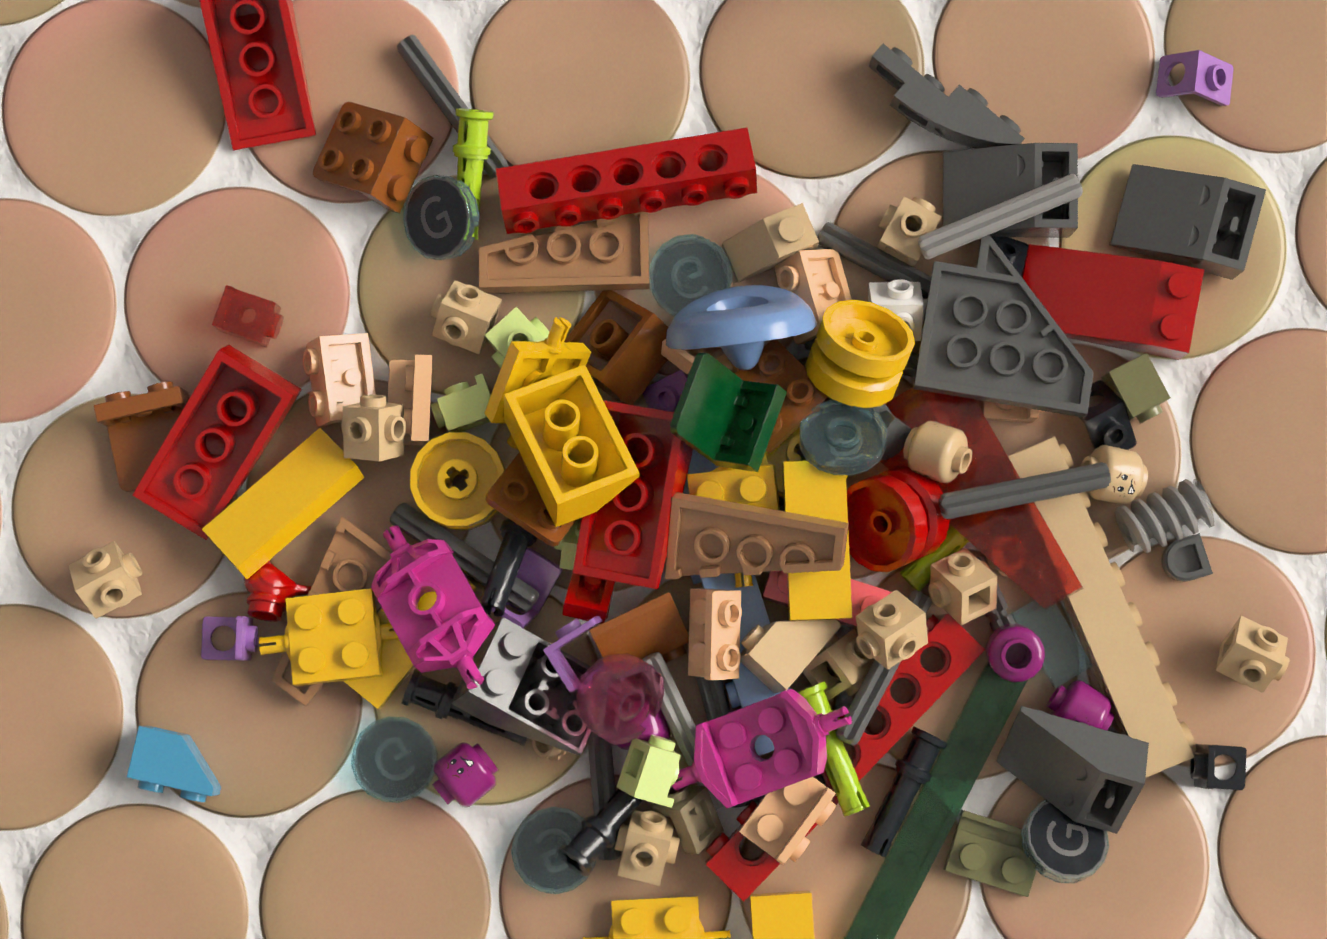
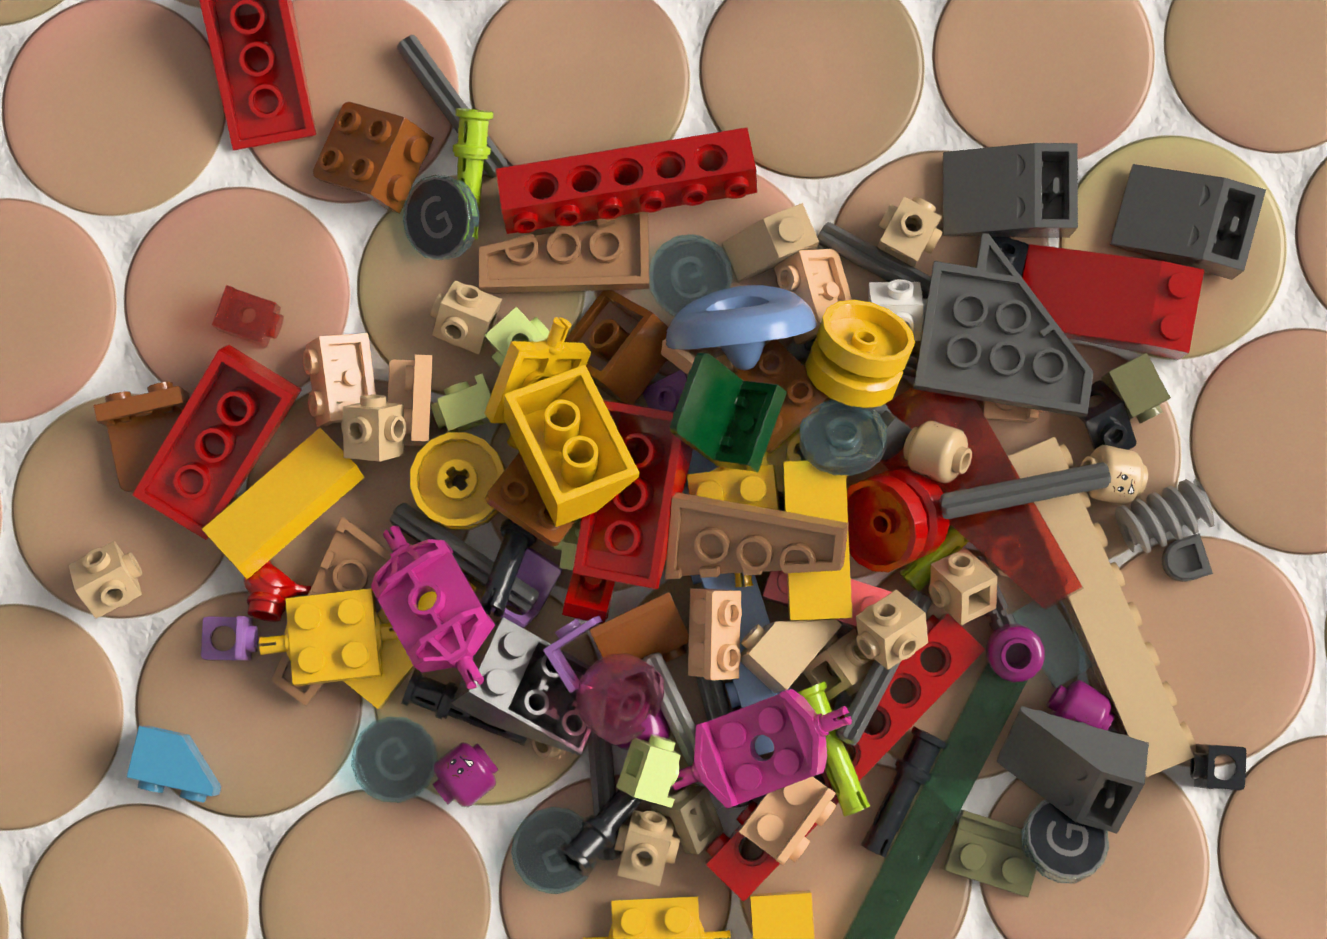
(957, 118): dark grey slope -> none
(1000, 216): light grey axle -> none
(1203, 76): medium lavender bracket -> none
(1253, 654): tan brick -> none

